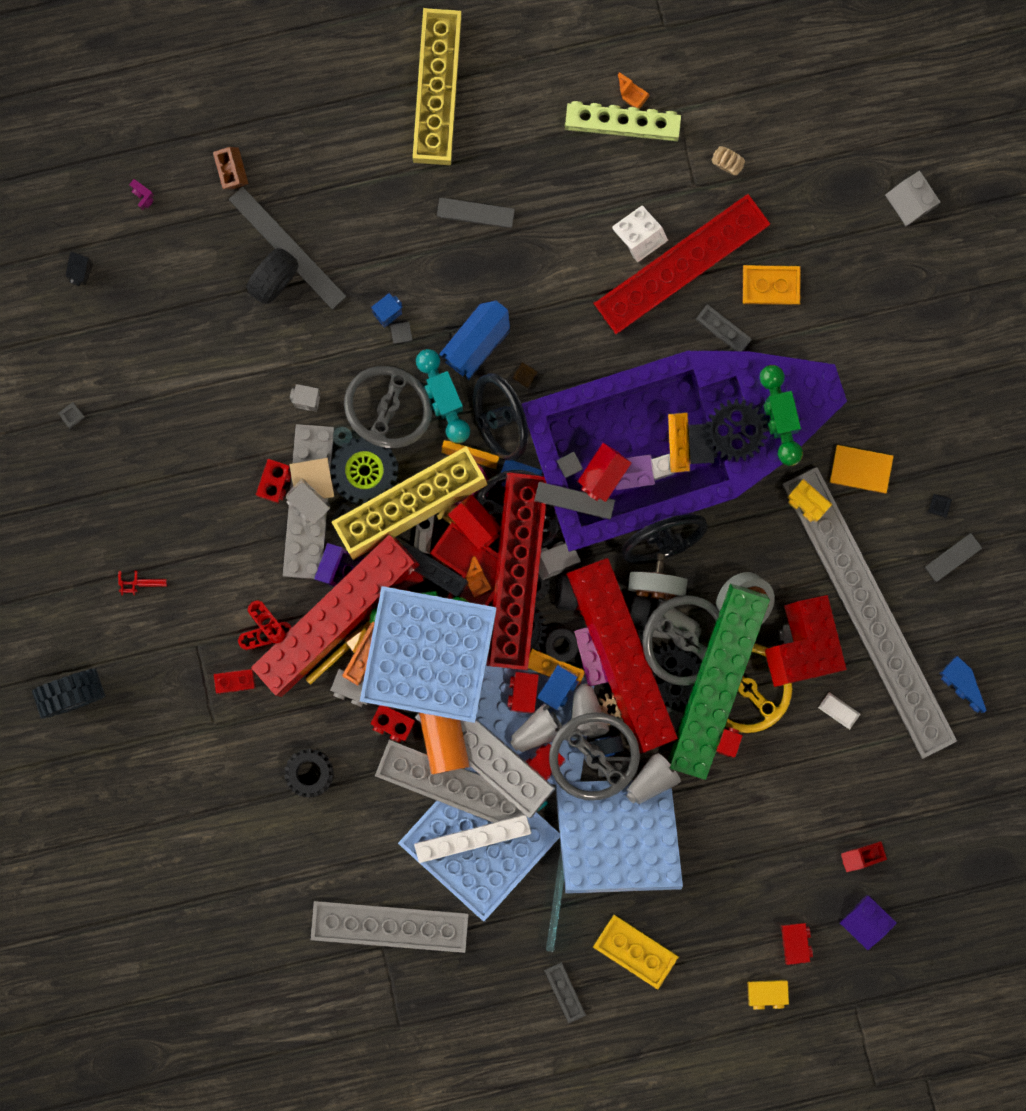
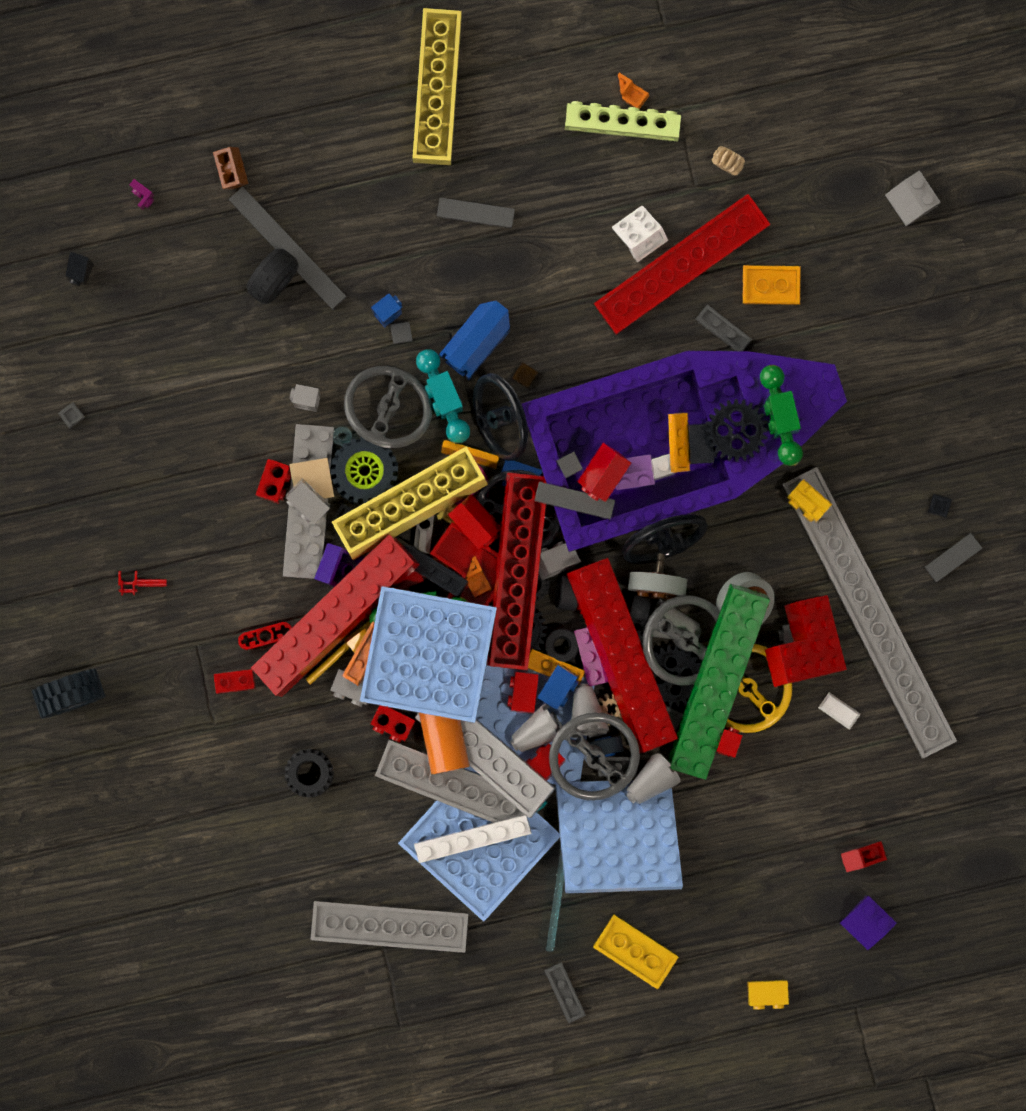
(265, 615): red beam -> none
(796, 943): red brick -> none
(861, 469): light orange tile -> none
(962, 679): blue slope -> none

